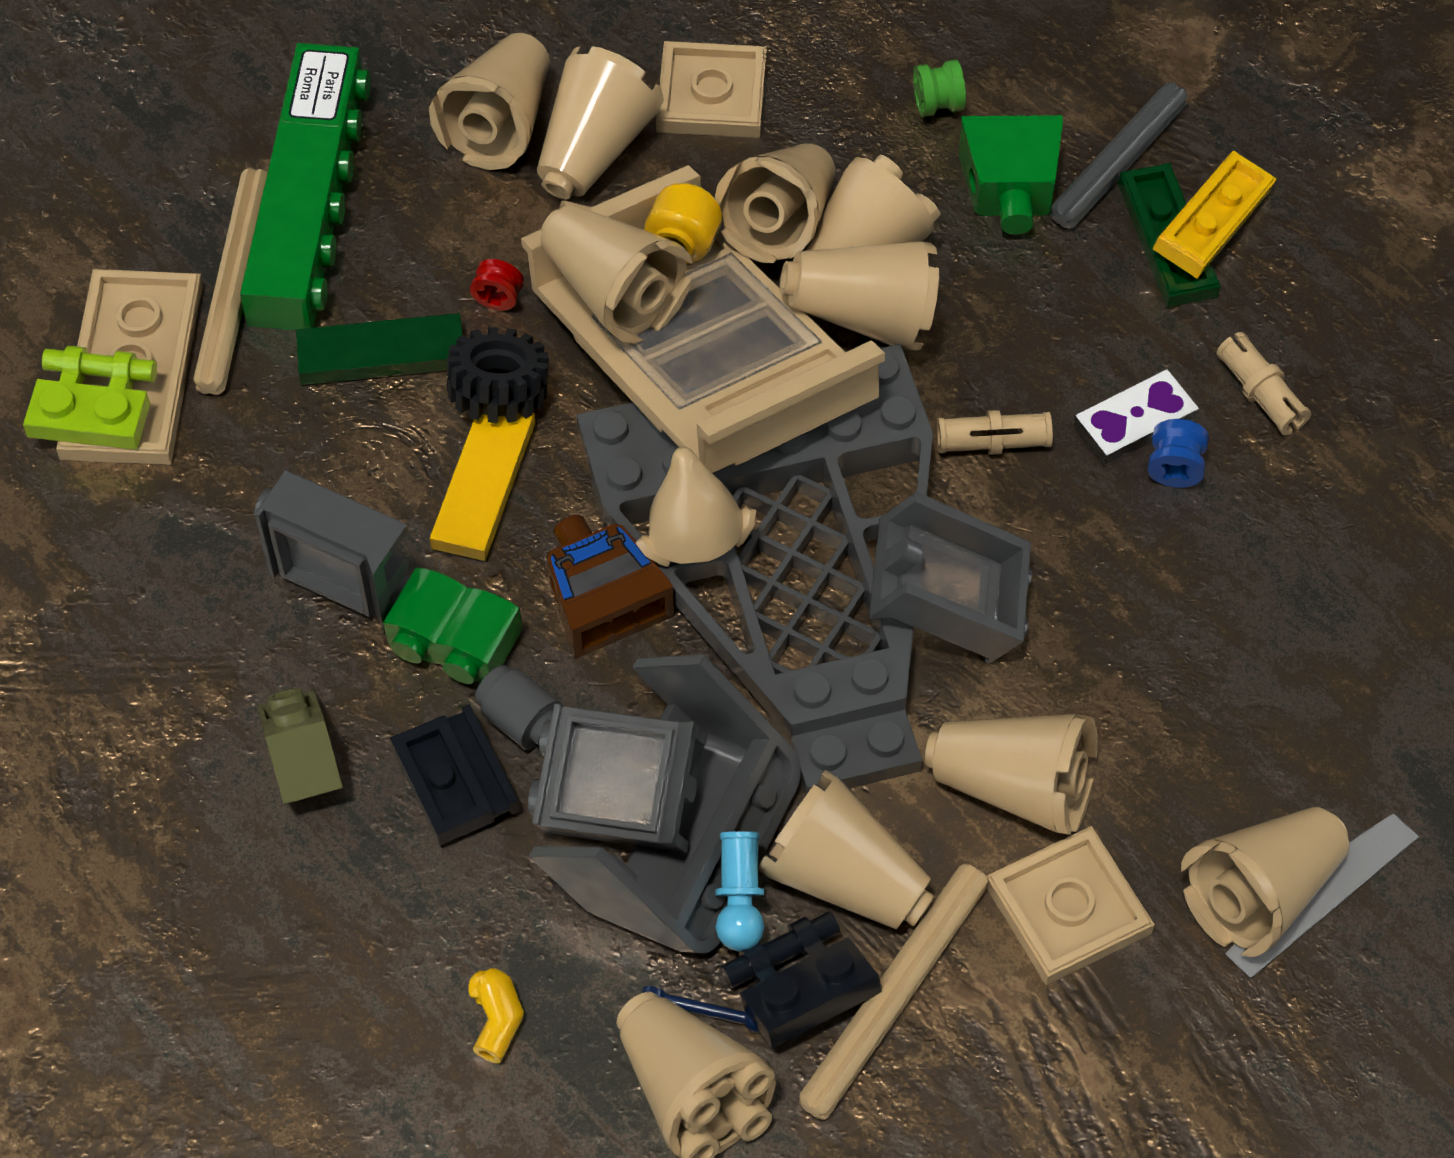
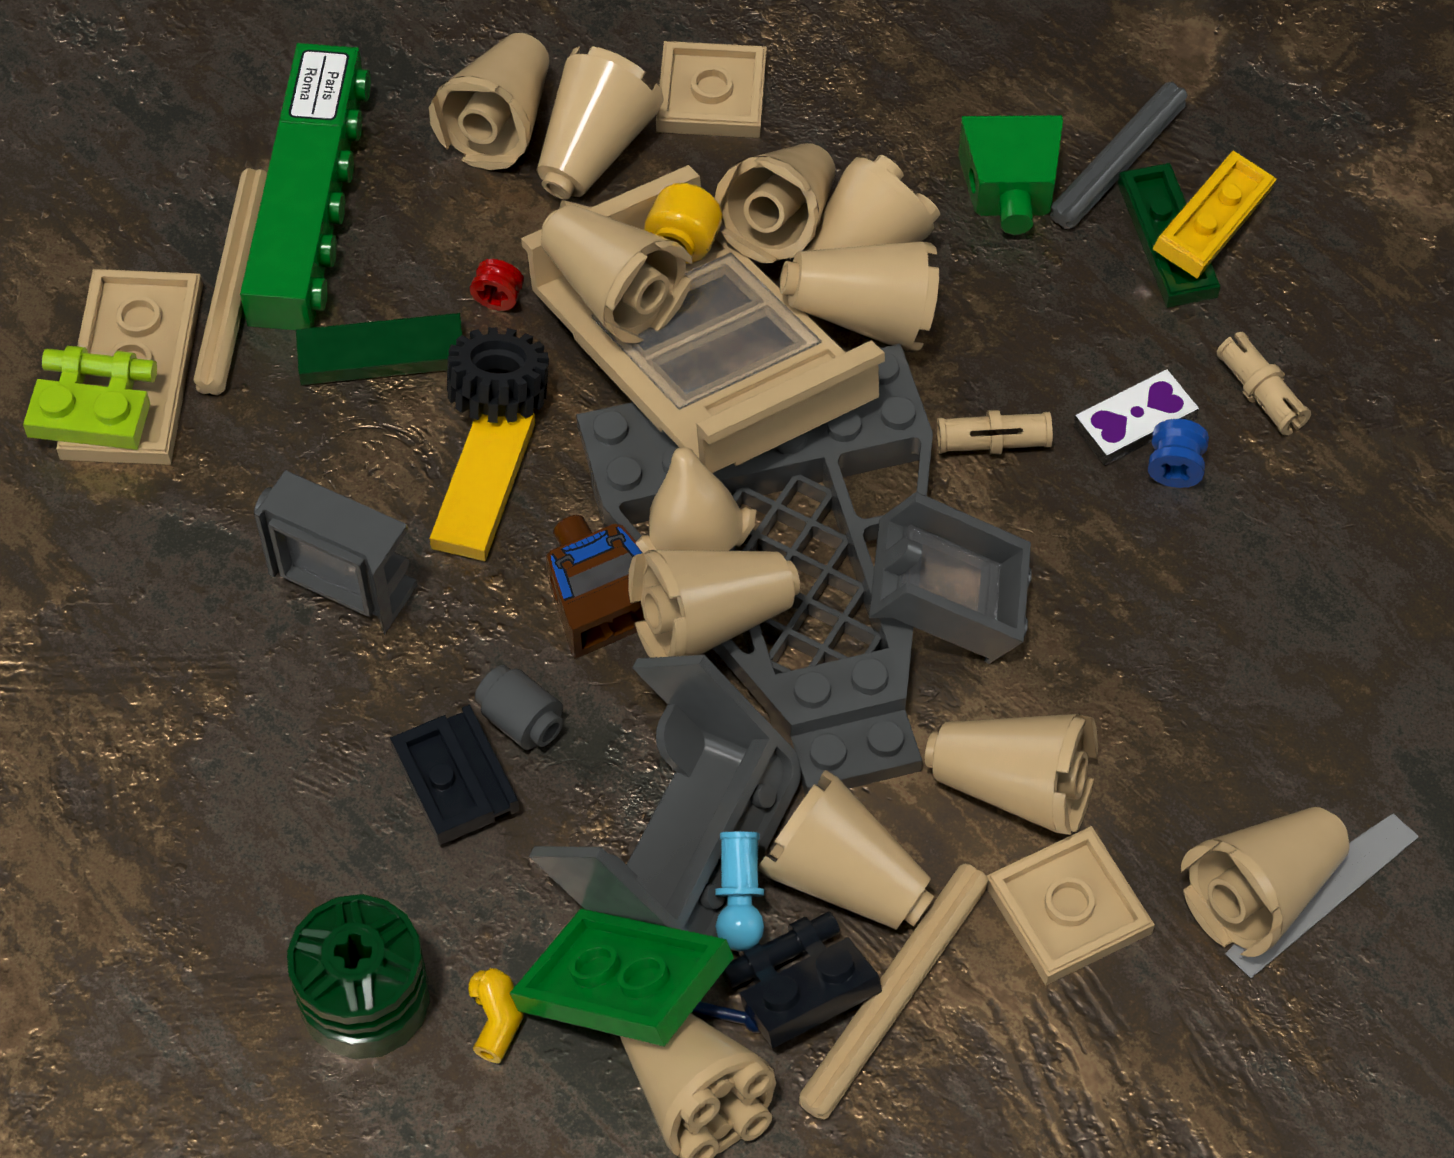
(299, 745): olive slope -> none
(367, 1007): none -> dark green wheel
(452, 626): green brick -> none
(615, 777): window -> none
(622, 976): none -> green plate
(706, 596): none -> tan cone
(939, 88): bright green wheel -> none

